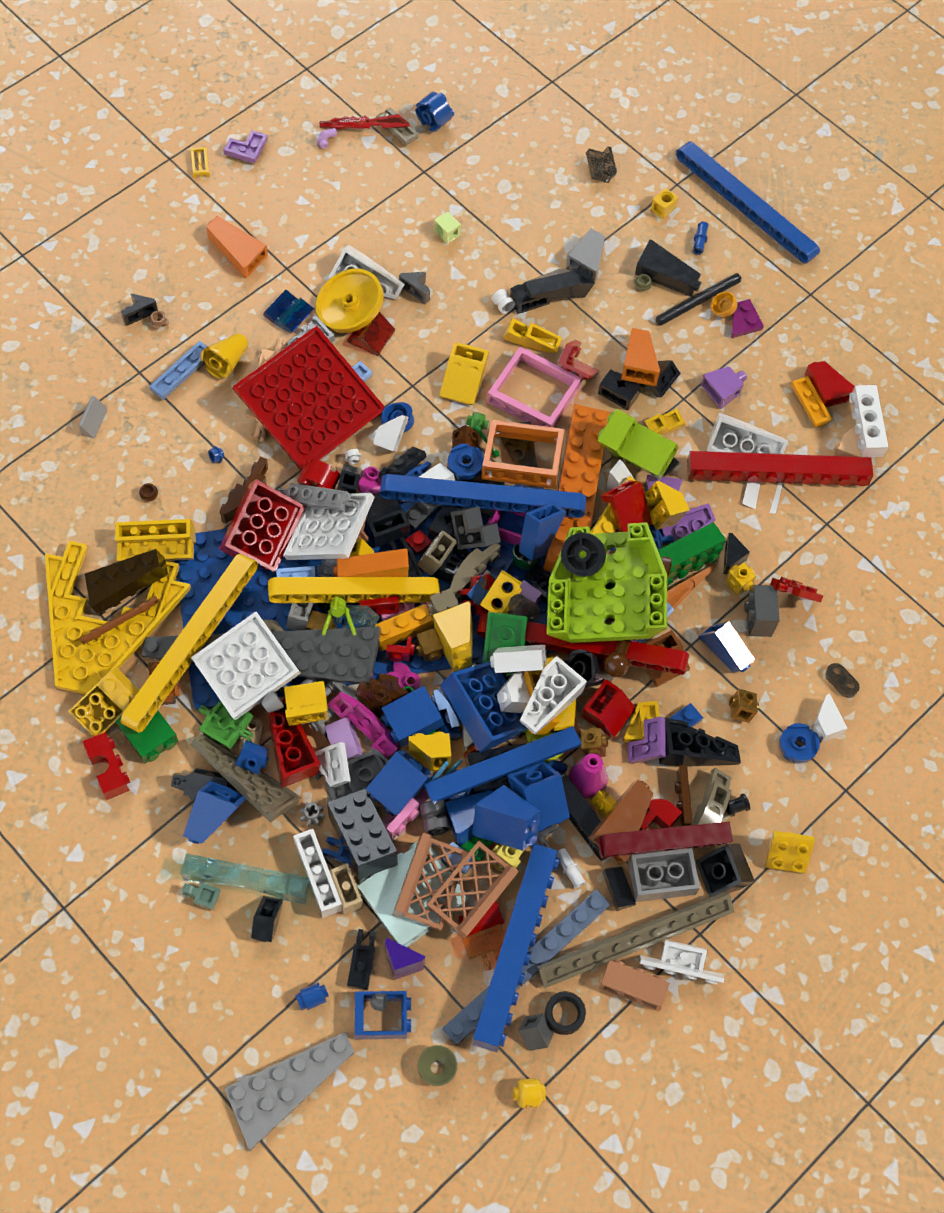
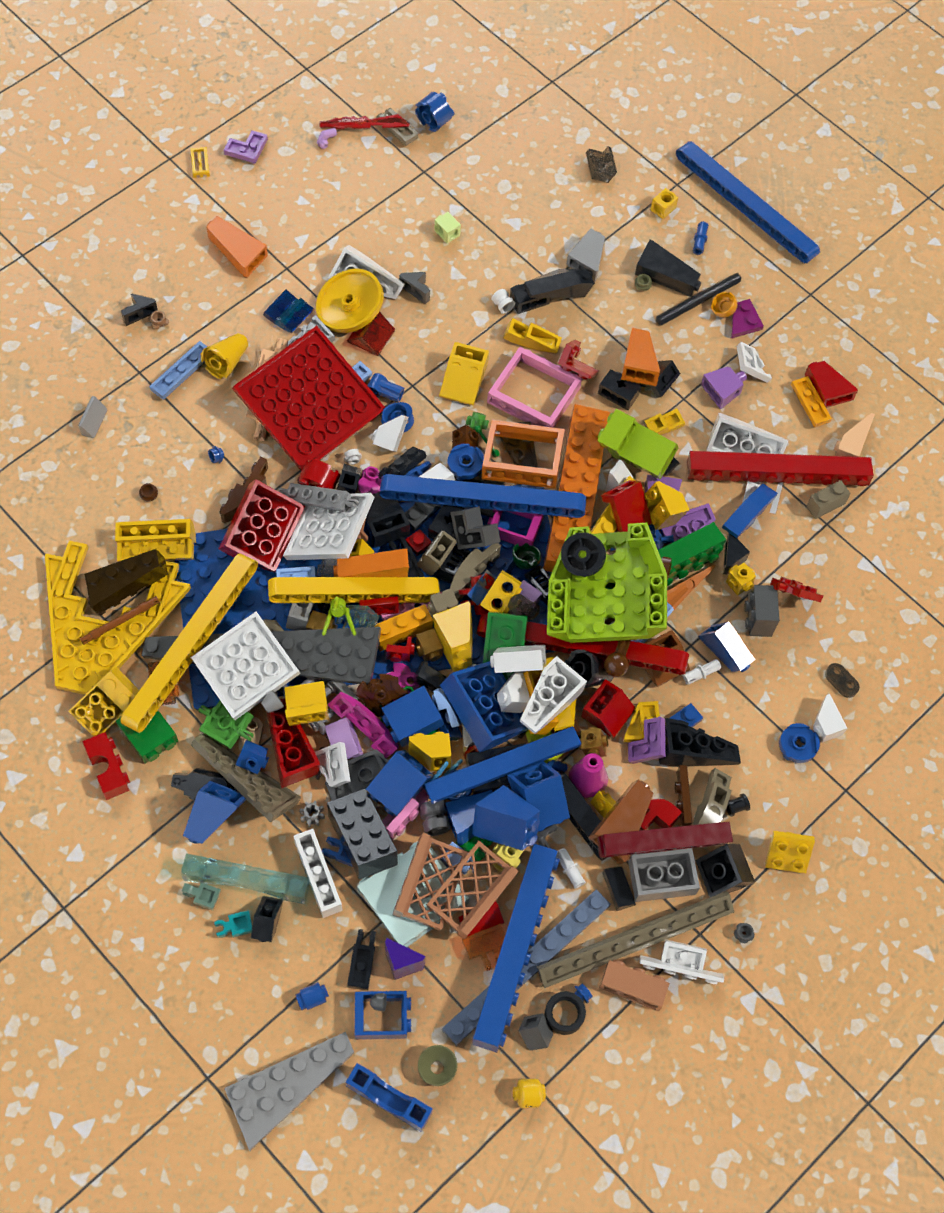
(238, 924): none -> teal plate
(346, 888): tan brick -> none
(382, 387): none -> blue piece
(388, 1098): none -> blue arch
(428, 677): none -> black hinge
(540, 529): blue slope -> none
(583, 993): none -> blue plate
(701, 671): none -> white axle
(743, 705): pearl gold brick -> none
(746, 928): none -> dark grey plate
(749, 510): none -> blue slope
(751, 363): none -> white wing
(828, 499): none -> dark tan brick
(876, 444): white brick -> none

